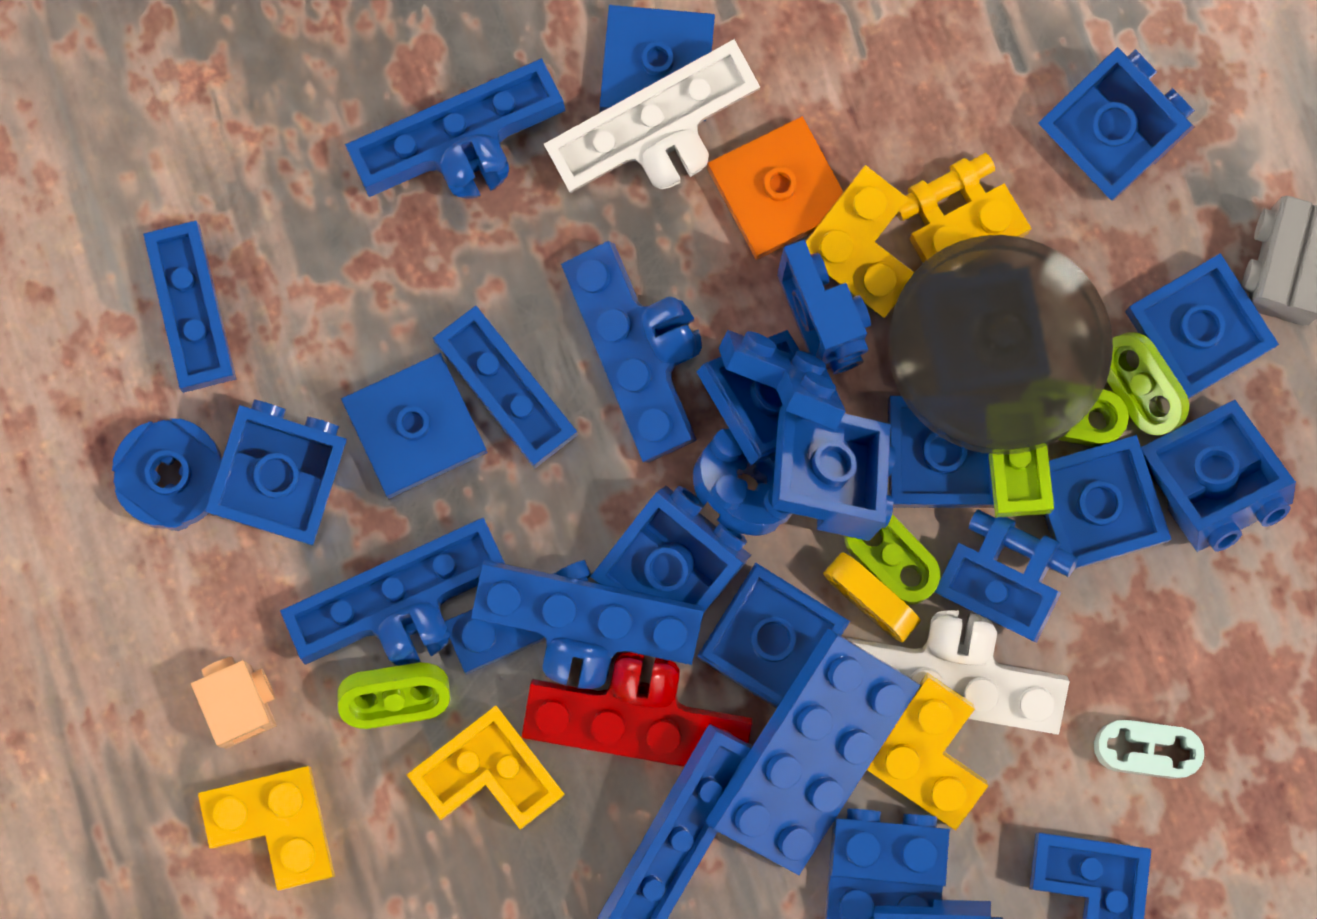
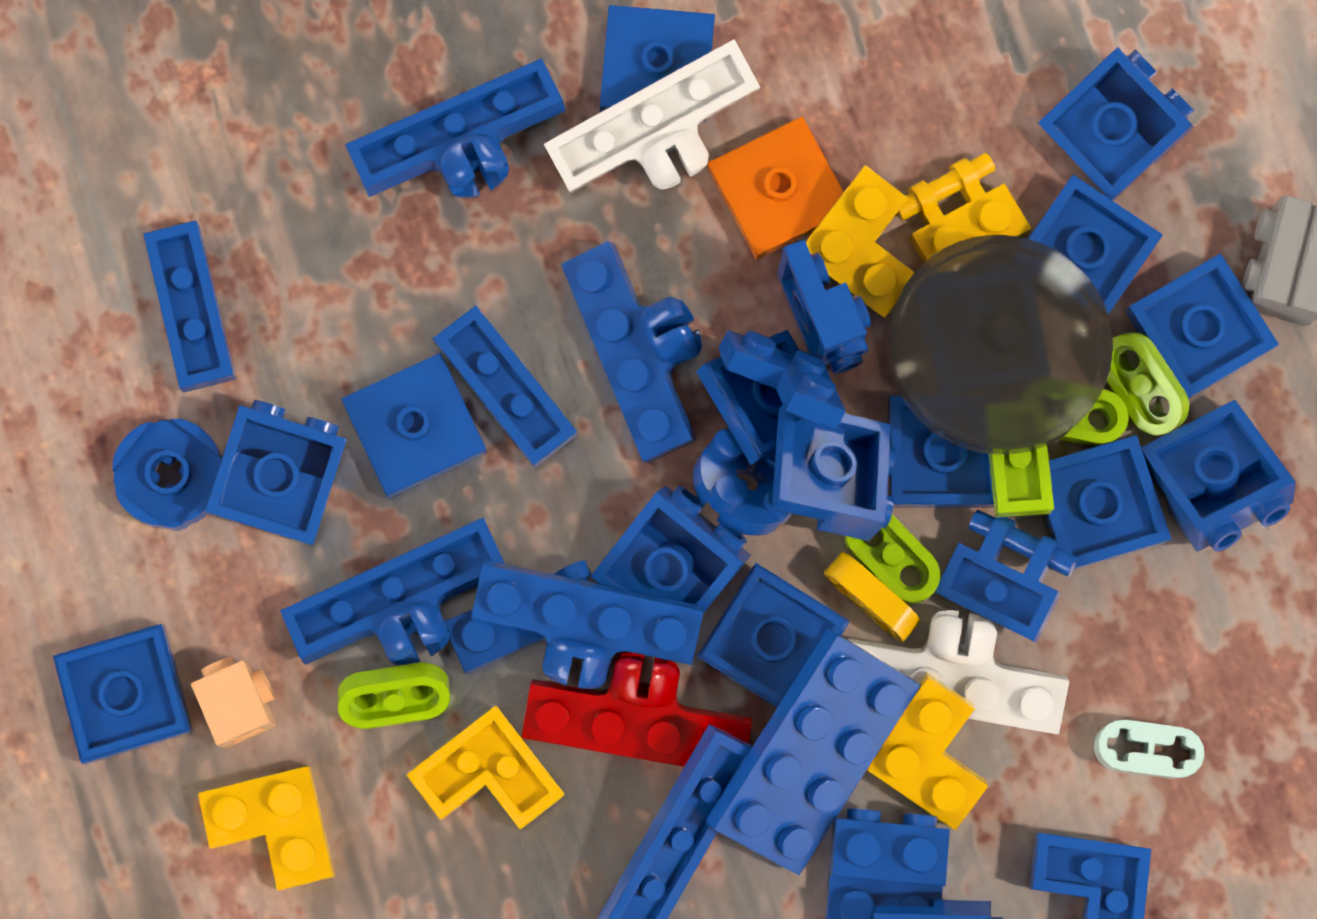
(122, 694): none -> blue plate
(1097, 238): none -> blue plate

